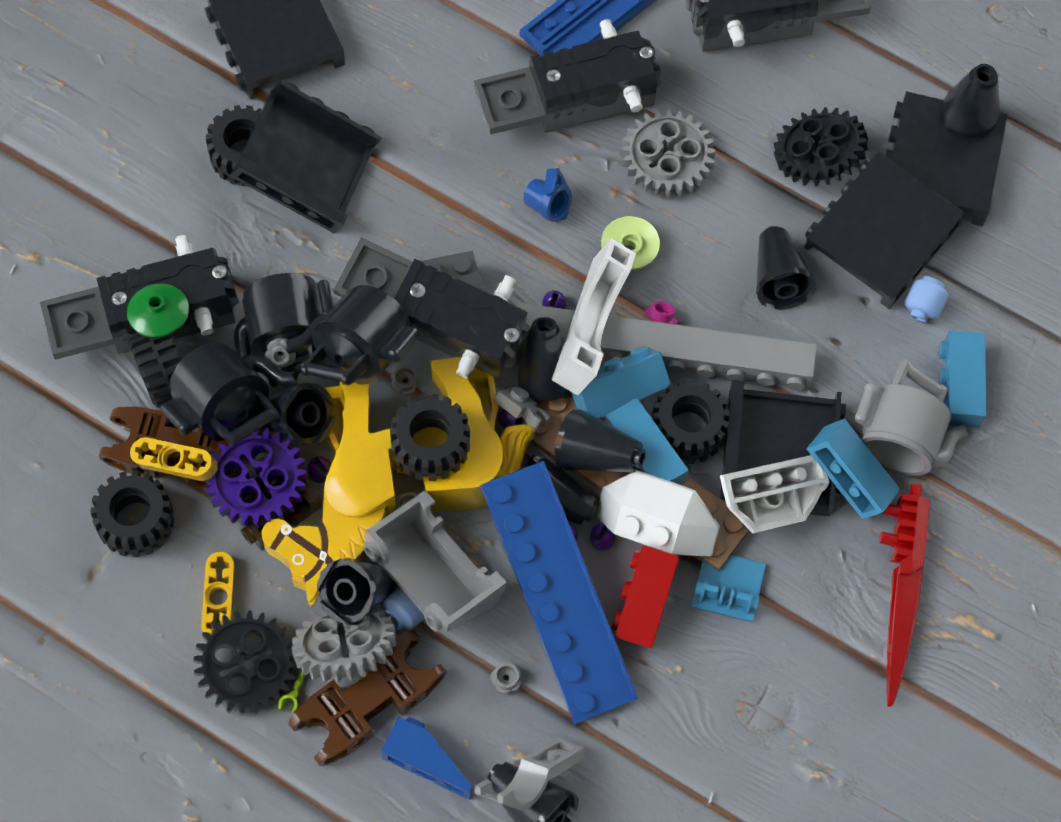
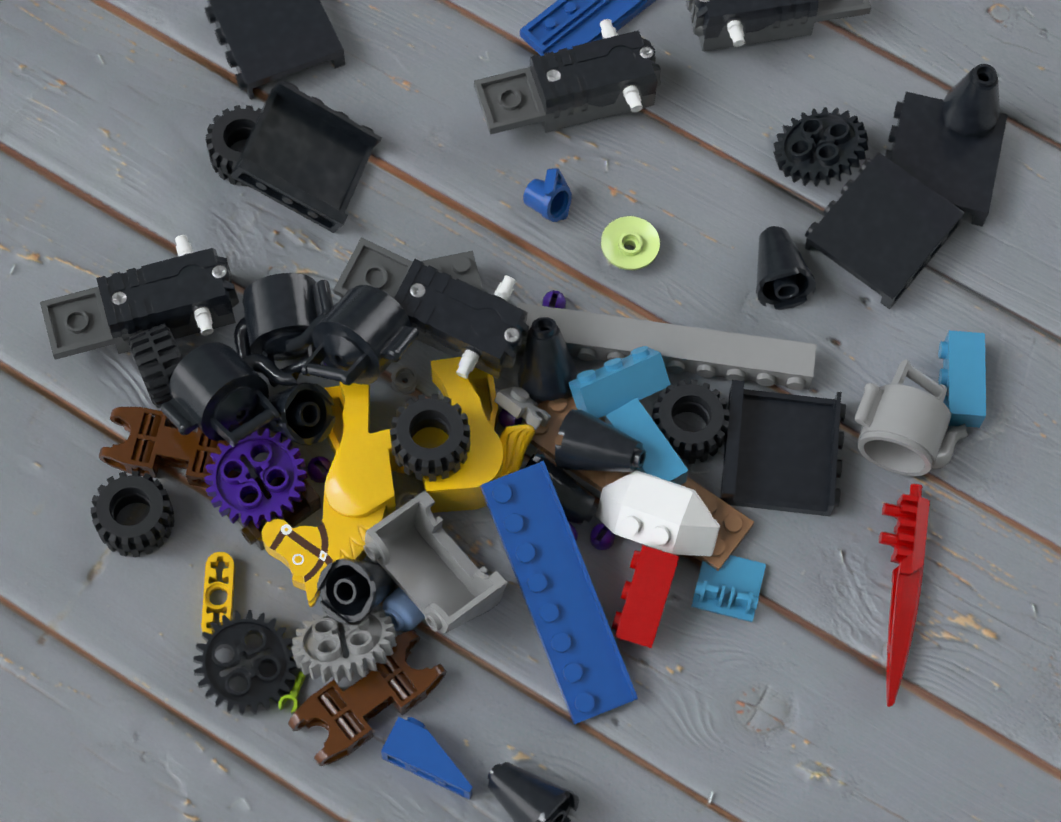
(159, 320): green dish -> none
(182, 468): yellow beam -> none
(276, 346): light grey plate -> none
(509, 670): light grey plate -> none
(534, 774): light grey piece -> none
(582, 347): white arch -> none
(649, 137): light grey gear -> none
(661, 312): dark pink plate -> none
(774, 493): white wedge -> none
(853, 469): dark azure brick -> none
(926, 299): light blue head -> none

